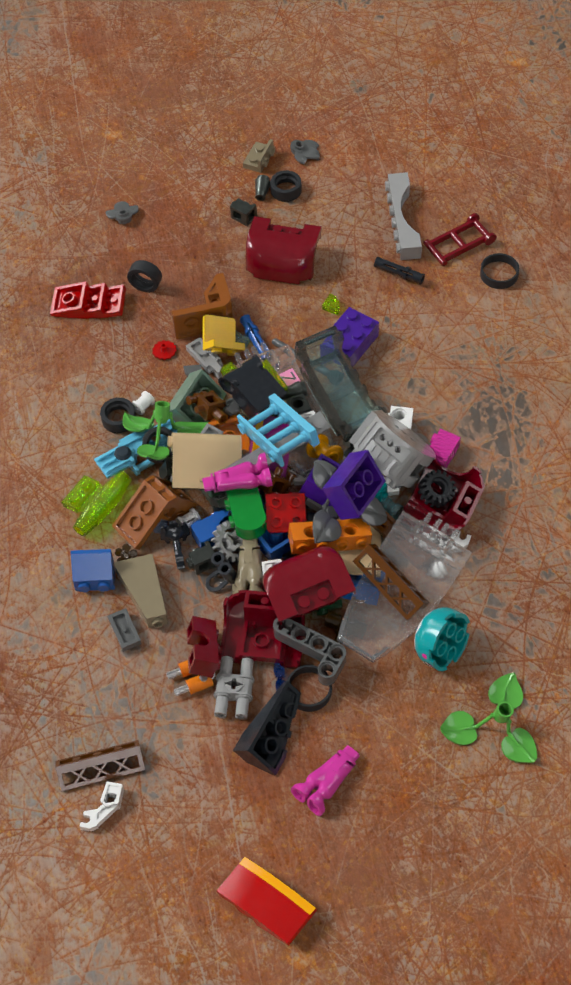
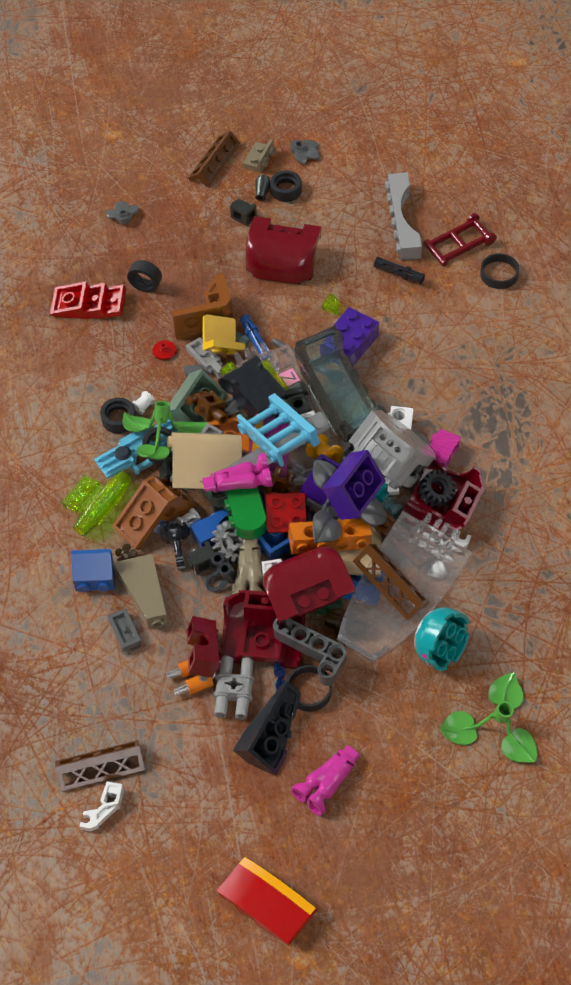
(215, 158): none -> reddish brown fence

